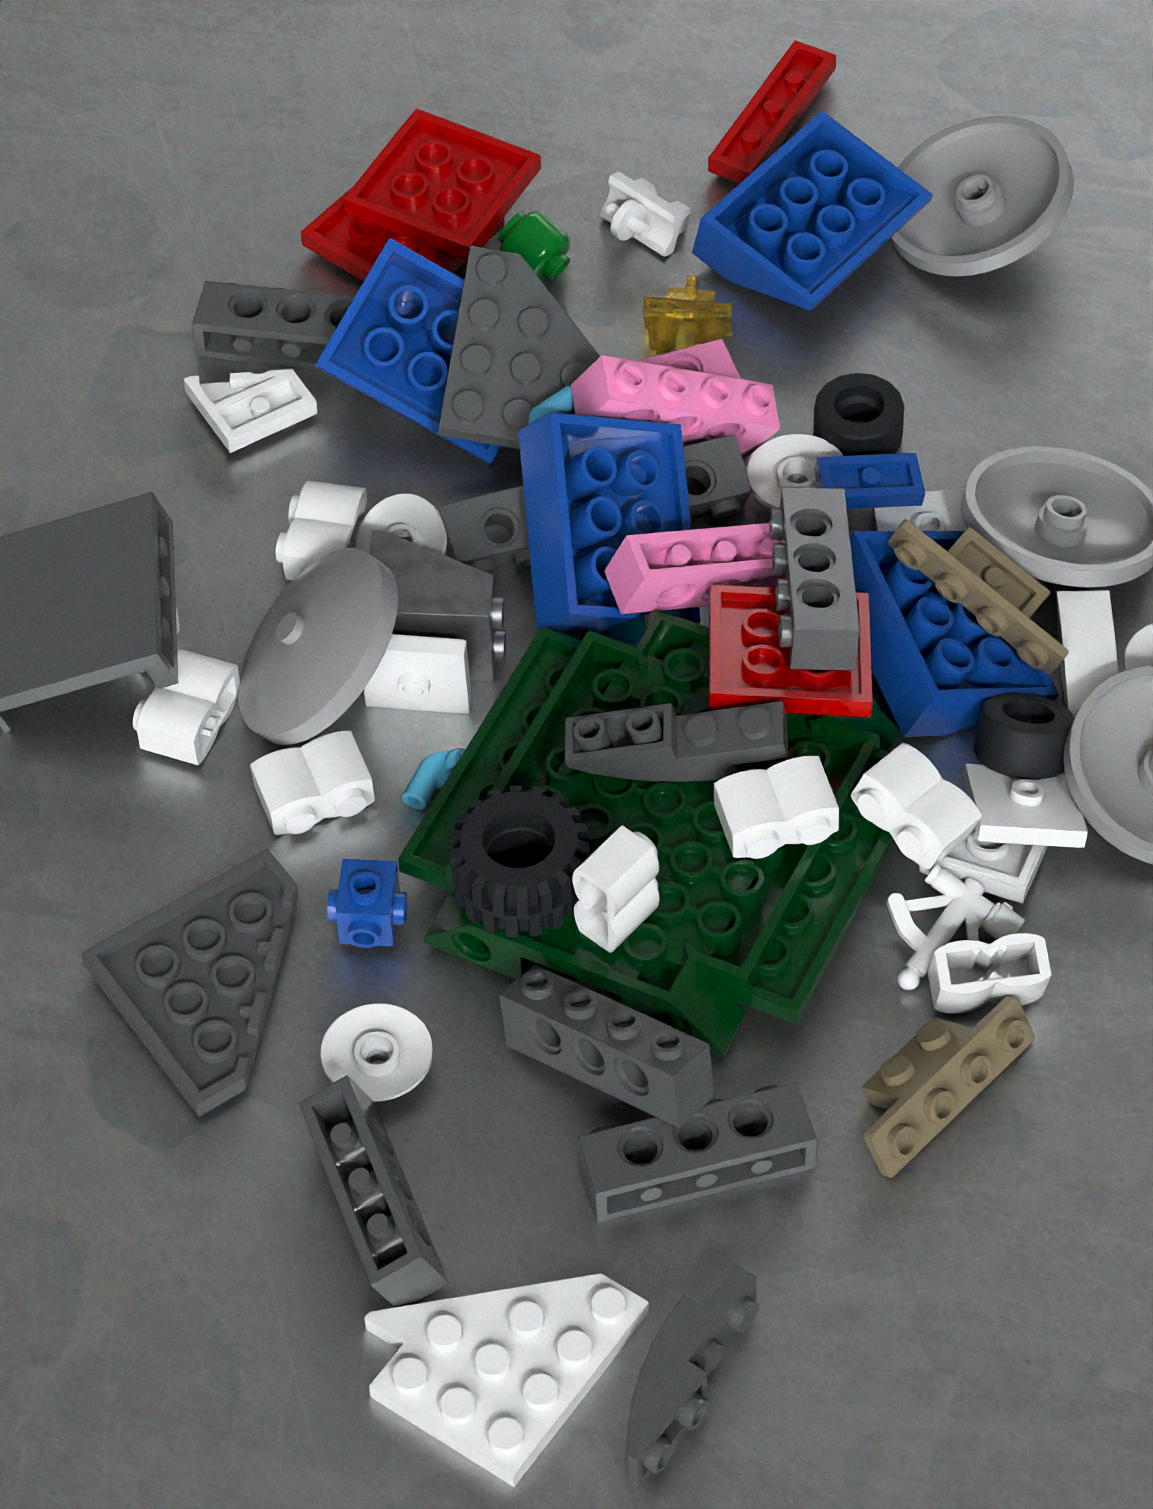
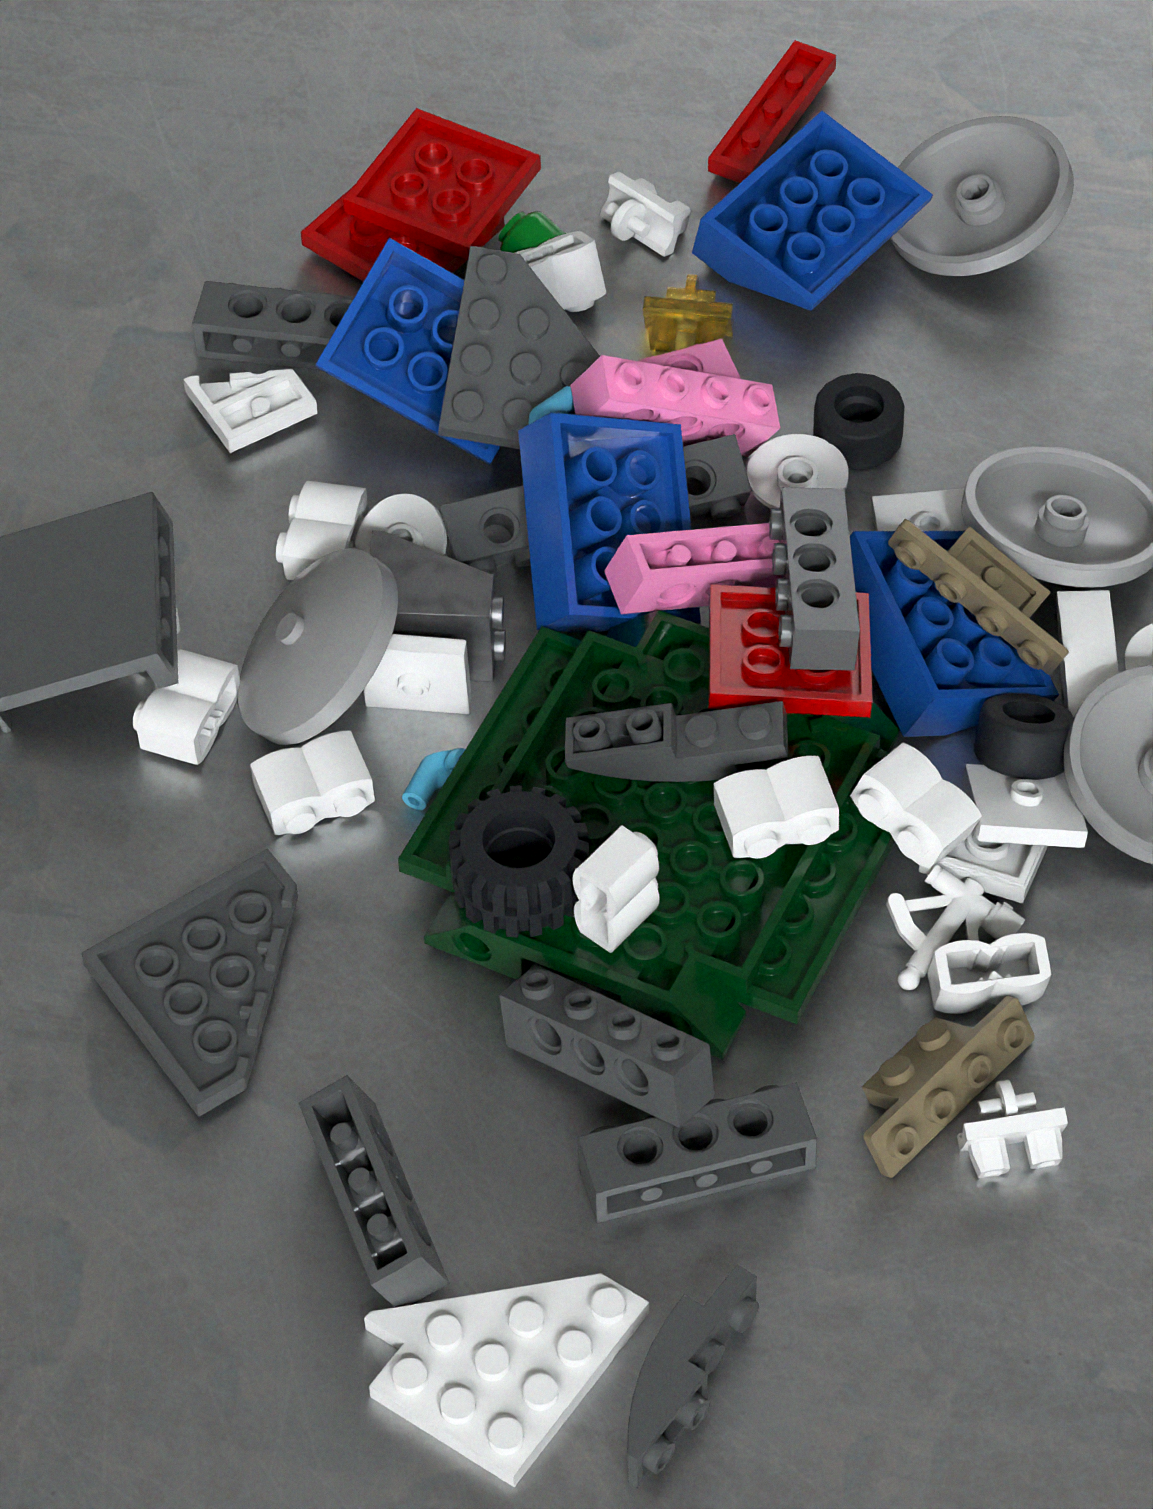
(367, 903): blue brick -> none
(373, 1034): white dish -> none
(568, 269): none -> white brick
(873, 479): blue plate -> none
(988, 1138): none -> white hips

